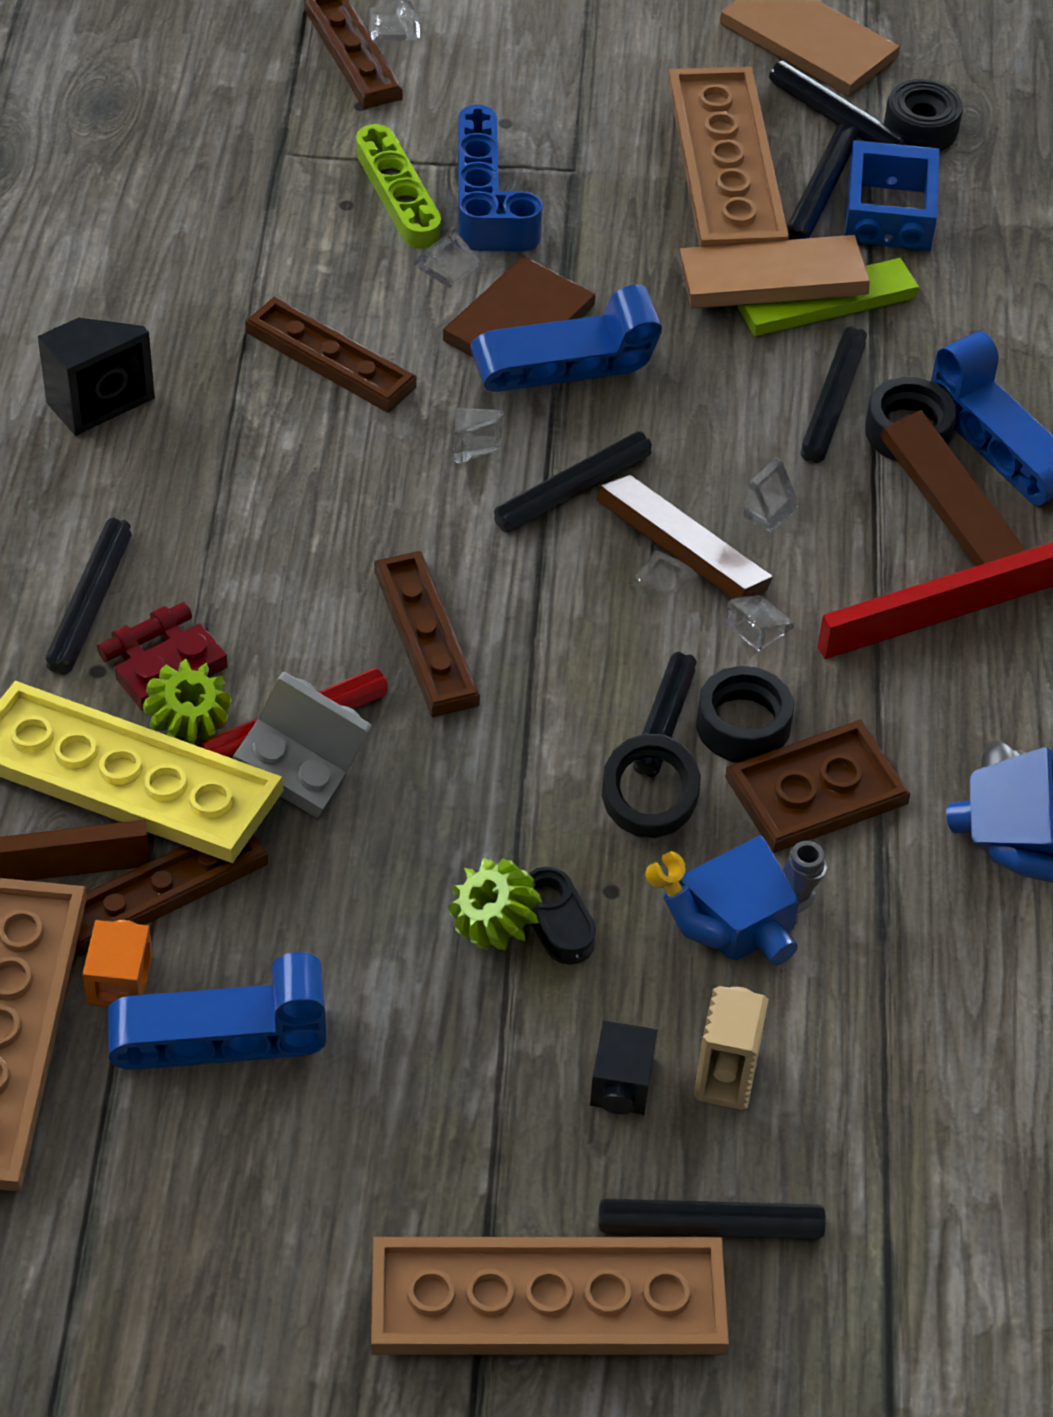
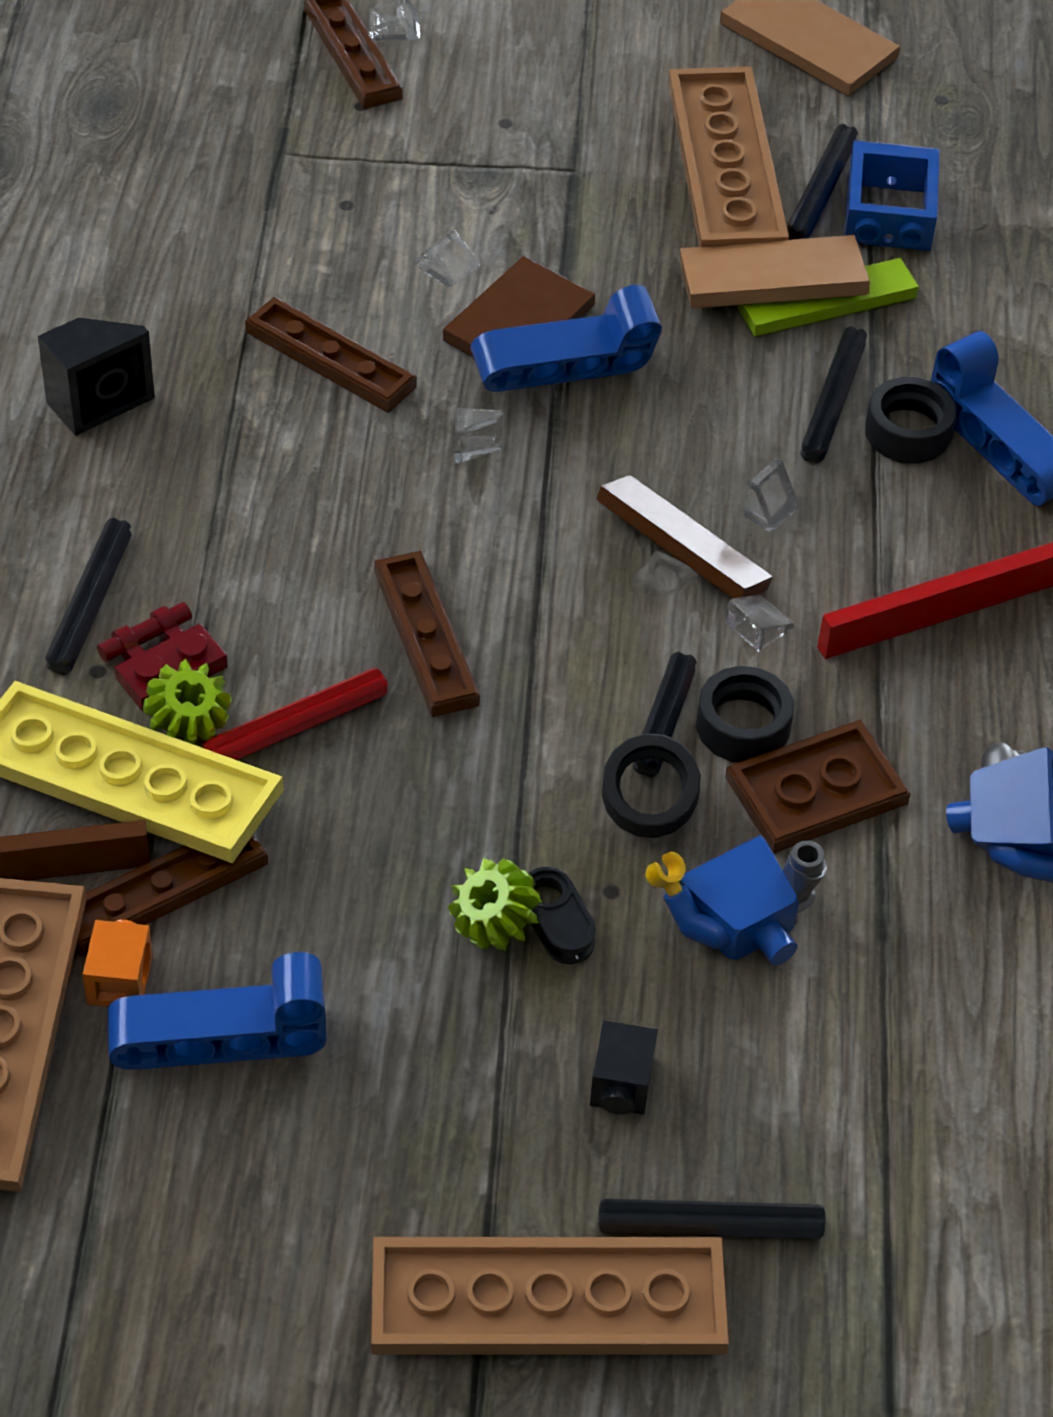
(304, 741): light grey bracket -> none
(402, 184): lime beam -> none
(488, 216): blue beam -> none
(572, 481): black axle -> none
(730, 1047): tan brick -> none
(832, 105): black axle -> none
(921, 98): black tyre -> none
(950, 489): reddish brown tile -> none

